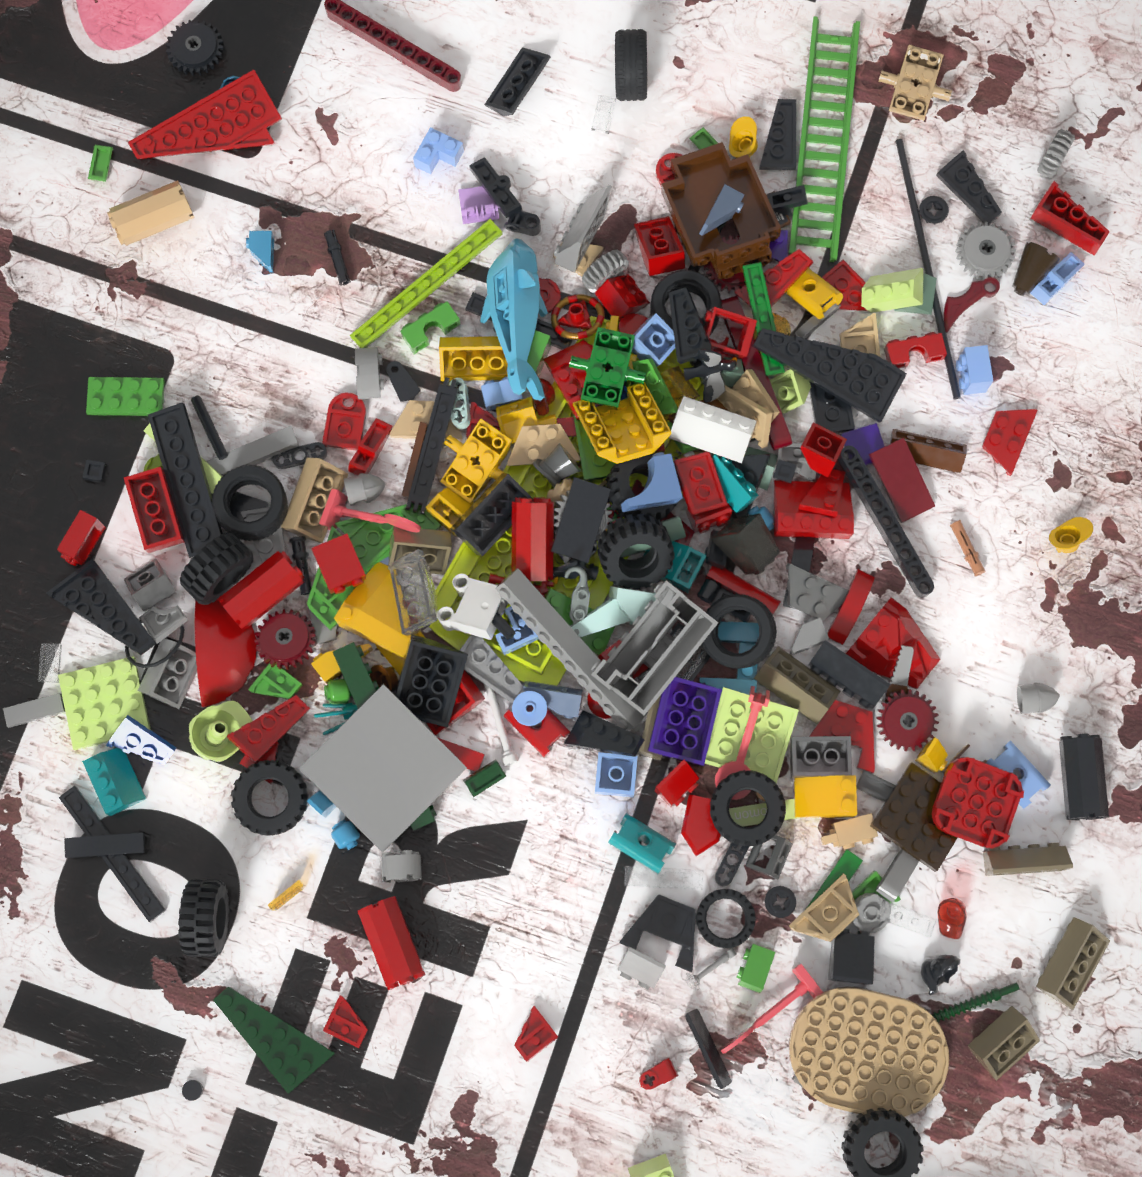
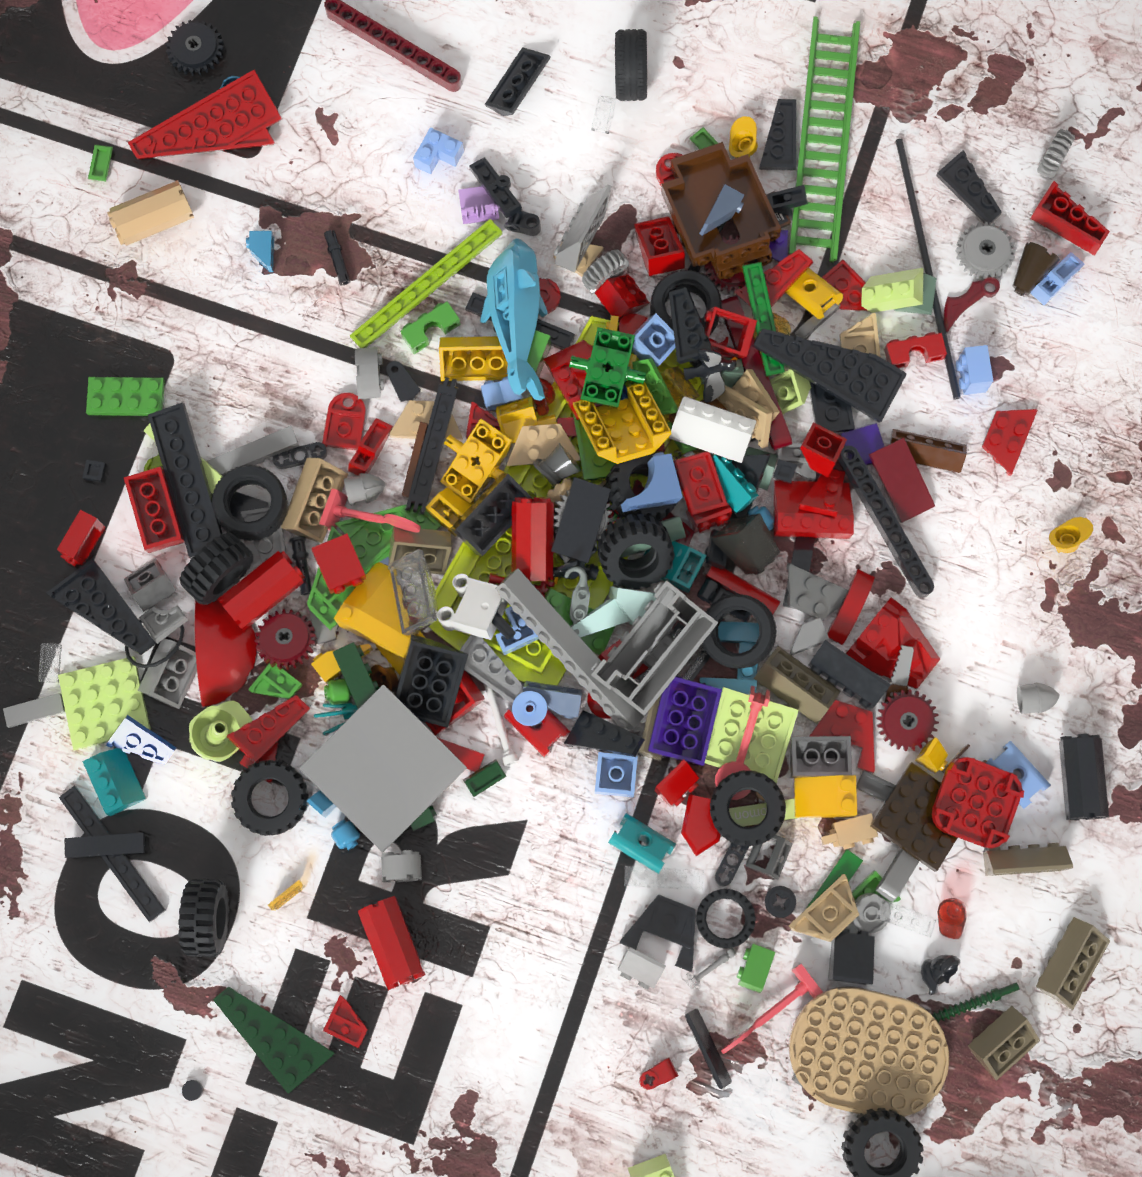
(209, 427): black axle -> none
(464, 409): light aqua beam -> none
(534, 1036): red wing -> none
(577, 316): red piece -> none
(916, 83): tan slope -> none
(938, 204): black gear -> none
(971, 555): nougat pin -> none

